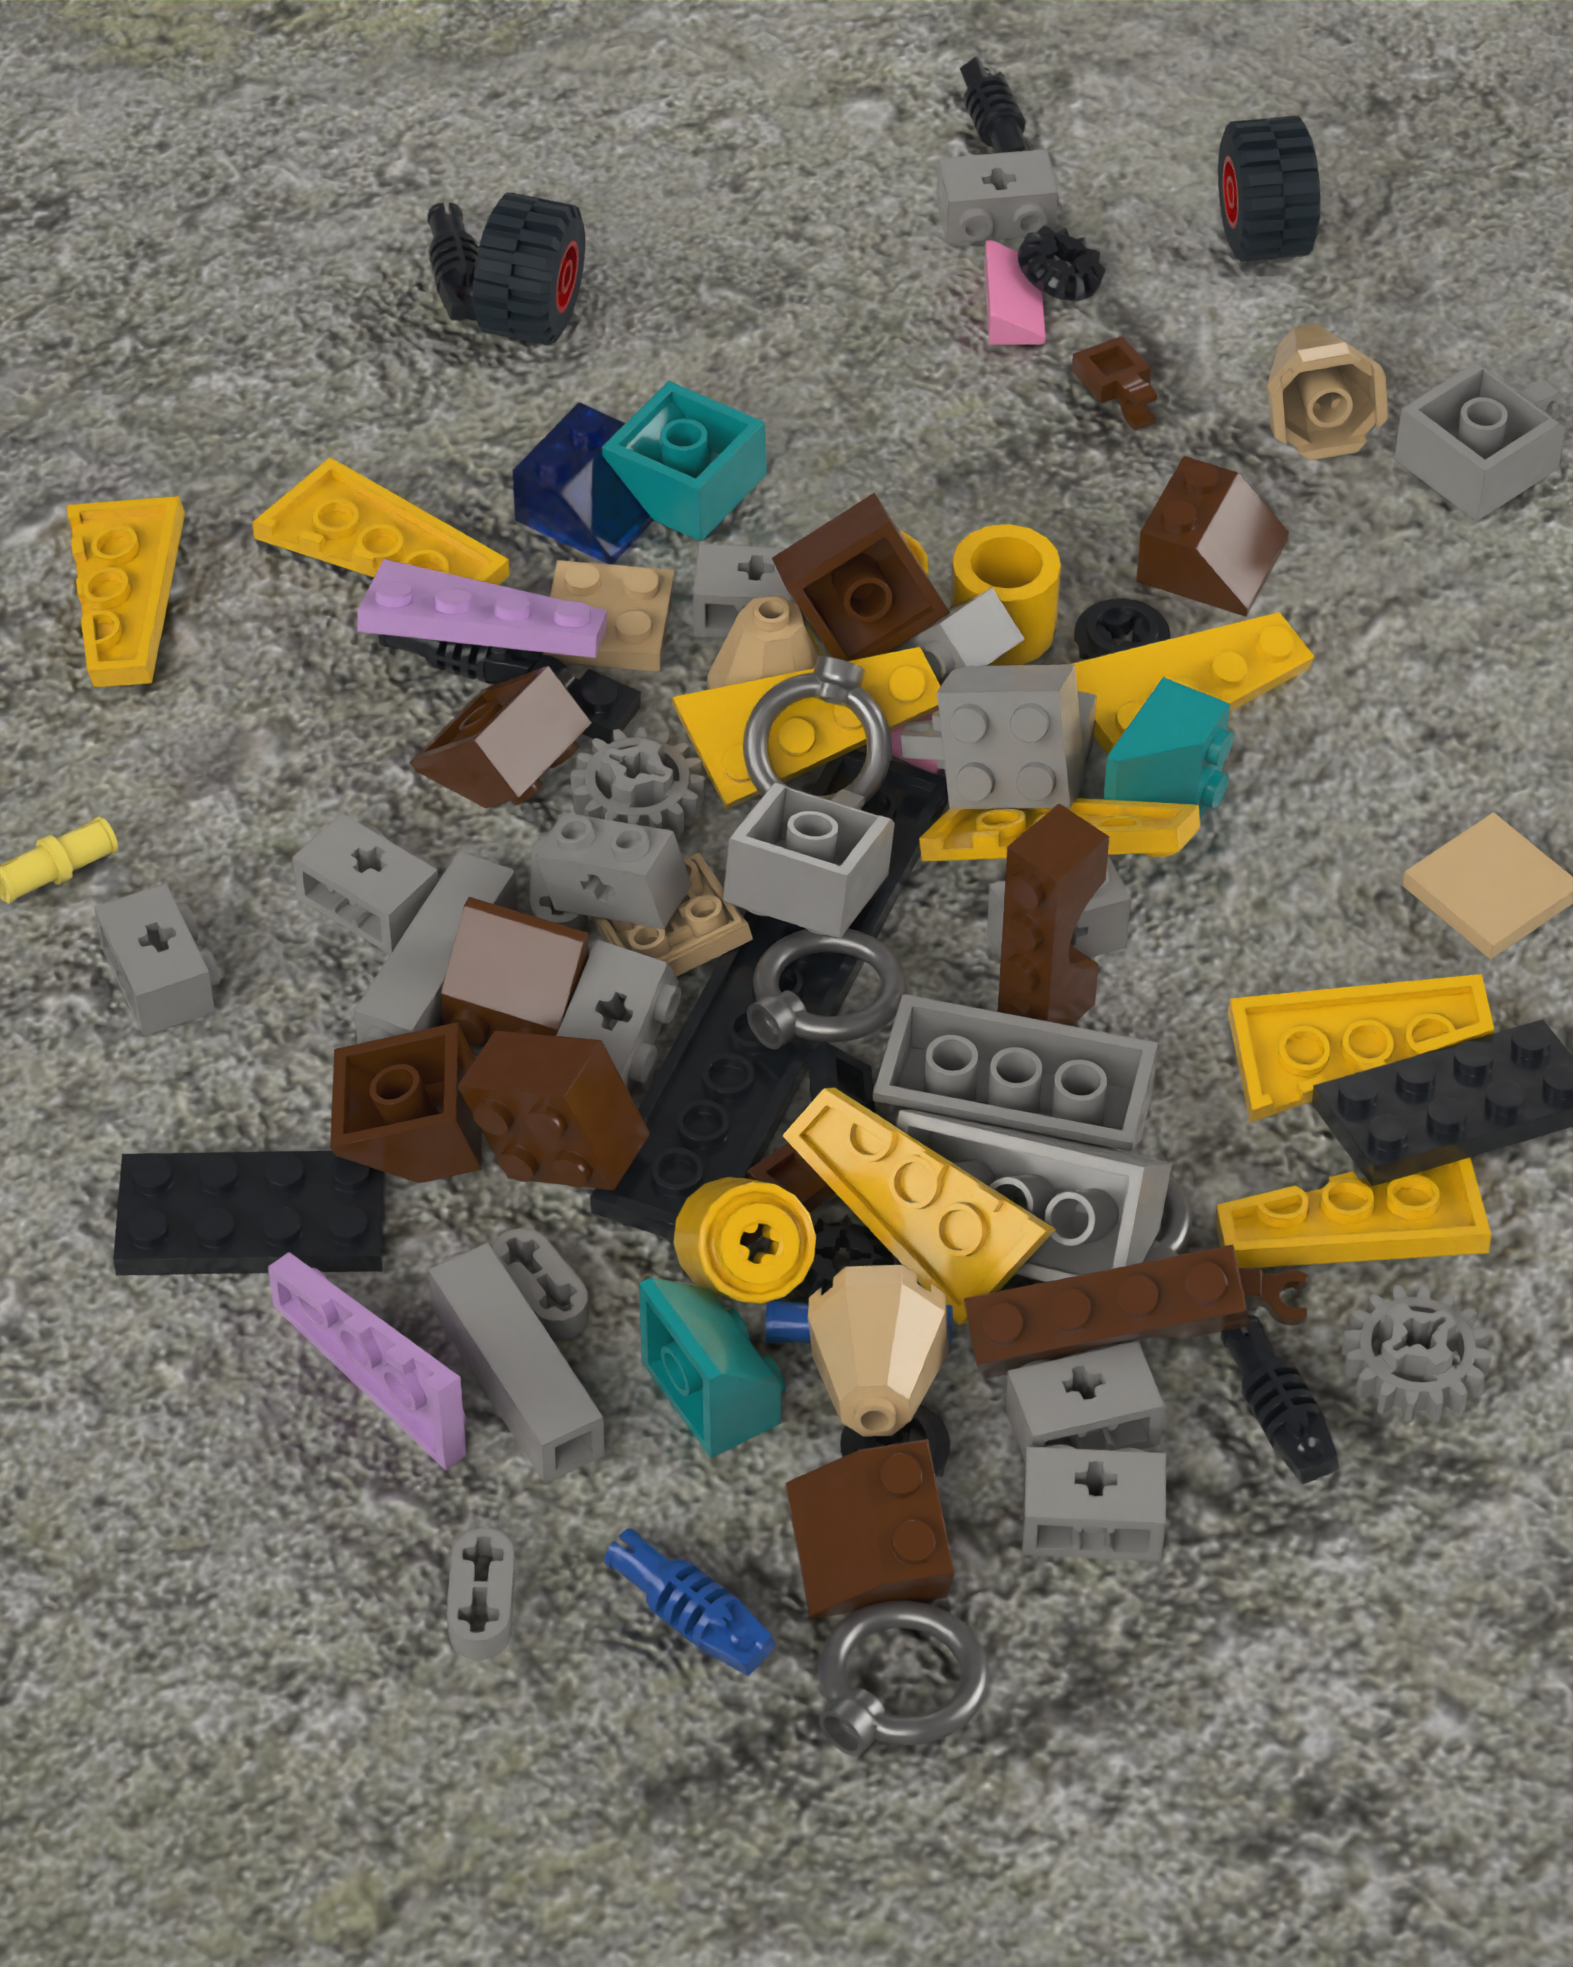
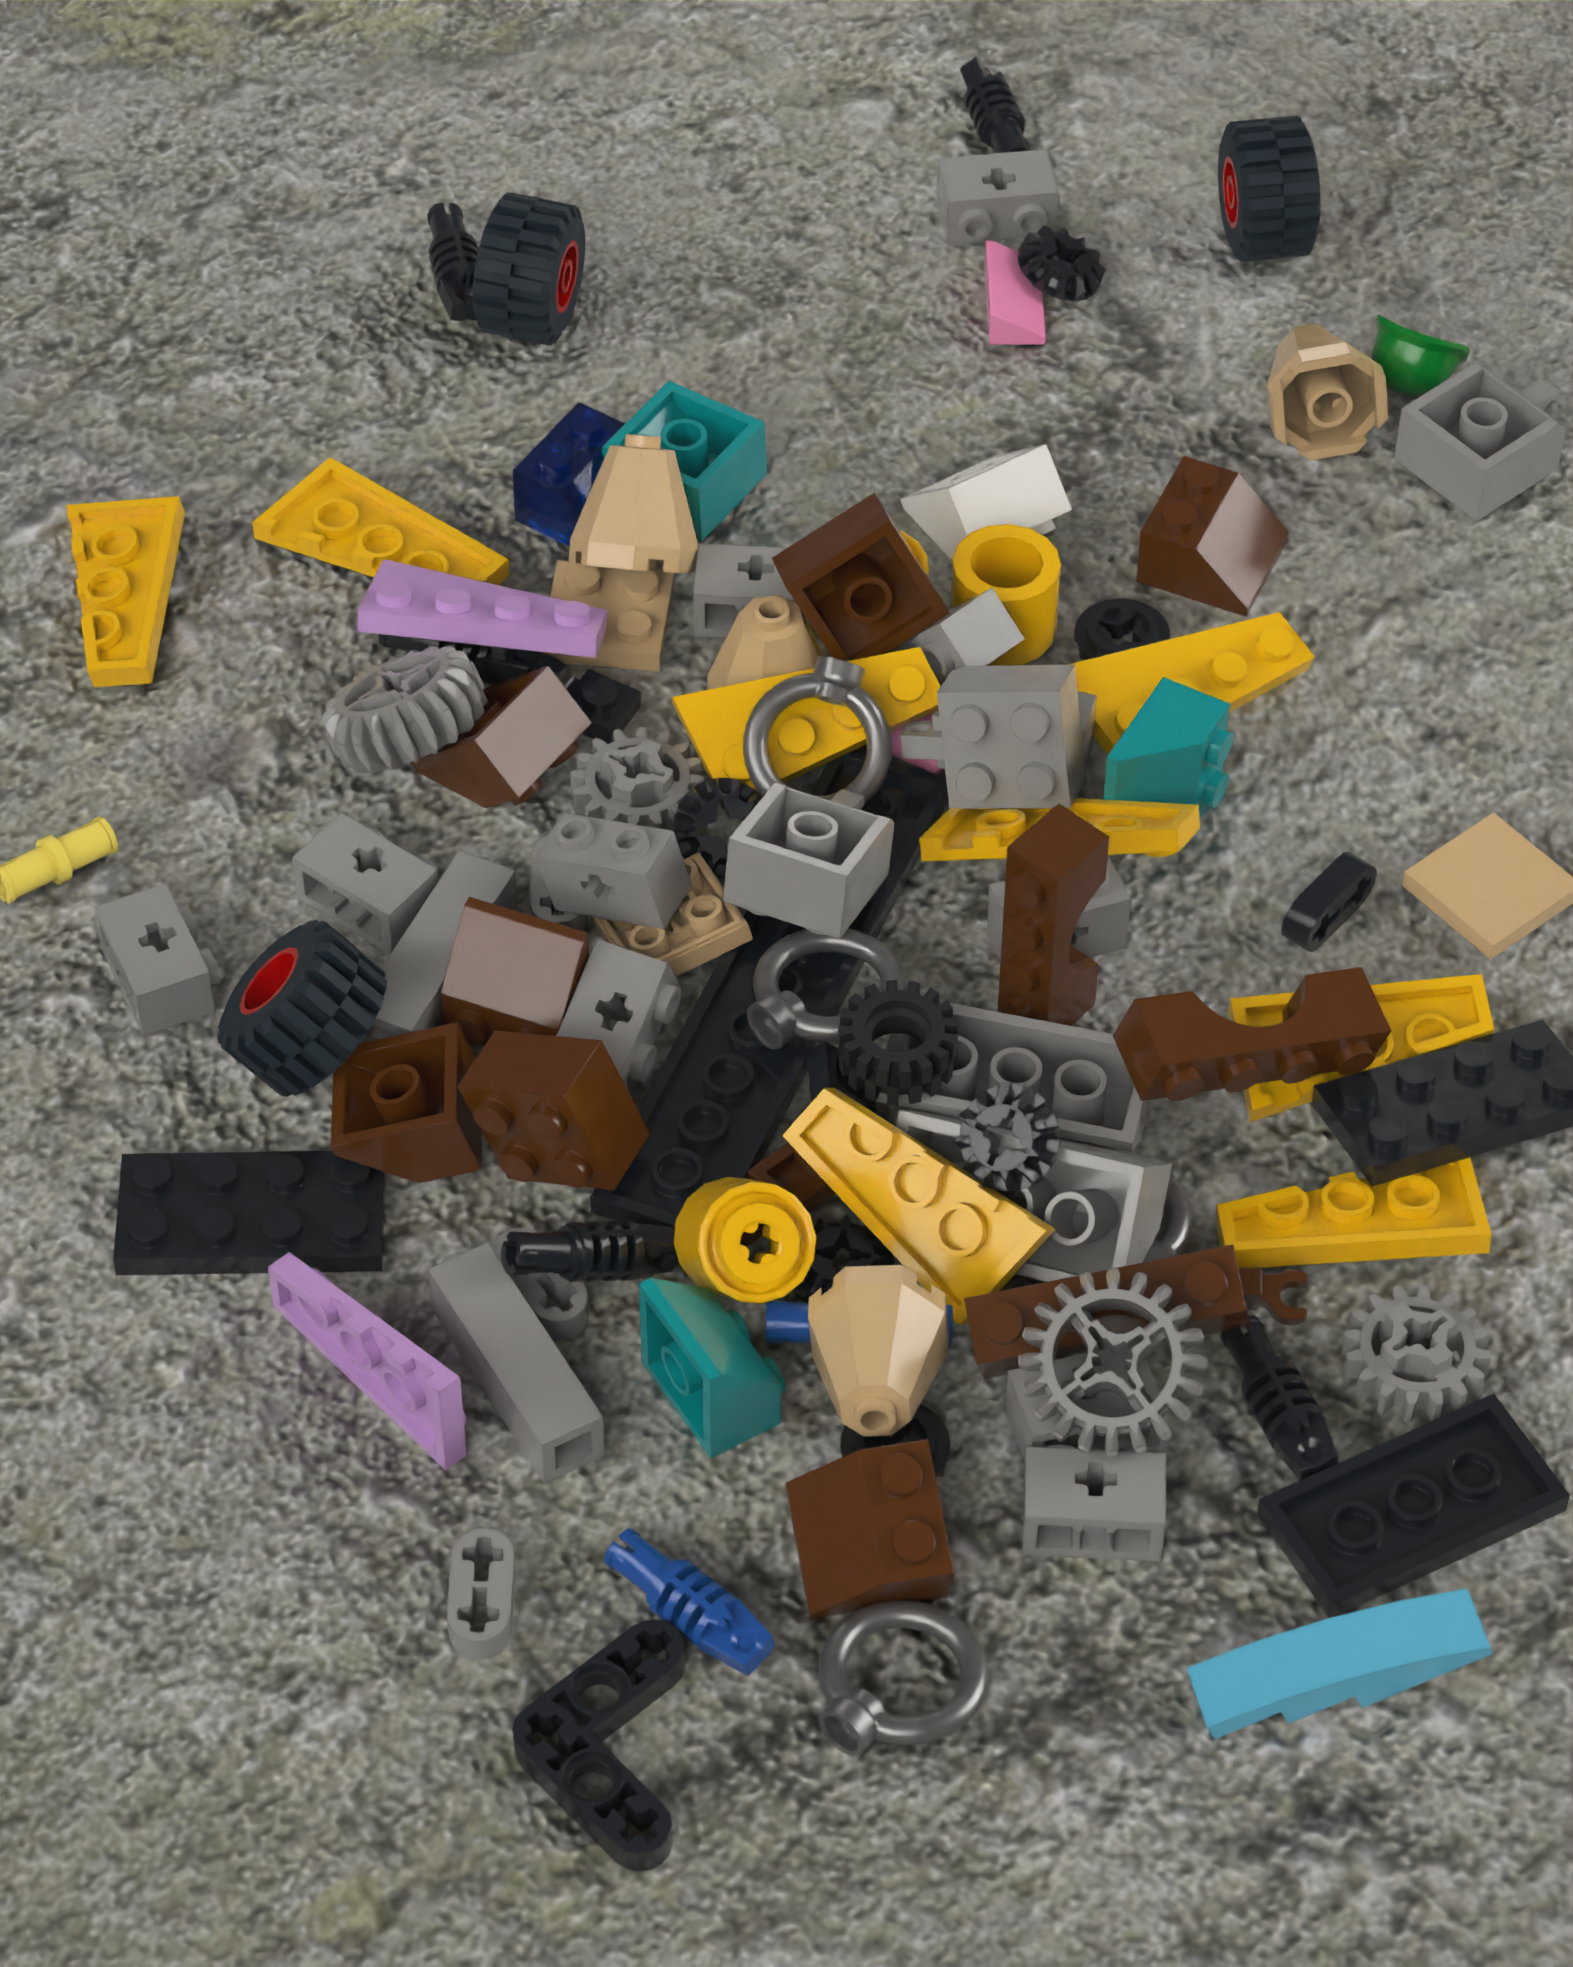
(302, 1008): none -> black wheel
(404, 709): none -> light grey gear
(583, 1730): none -> black beam
(592, 1251): none -> black hinge
(636, 512): none -> tan cone
(699, 809): none -> black gear
(897, 1071): none -> black tyre
(1003, 489): none -> white slope
(1033, 1124): none -> black gear
(1086, 1383): none -> light grey gear
(1120, 373): reddish brown plate -> none
(1185, 1048): none -> reddish brown arch
(1329, 901): none -> black beam
(1340, 1658): none -> medium azure slope
(1412, 1505): none -> black plate
(1414, 360): none -> green helmet

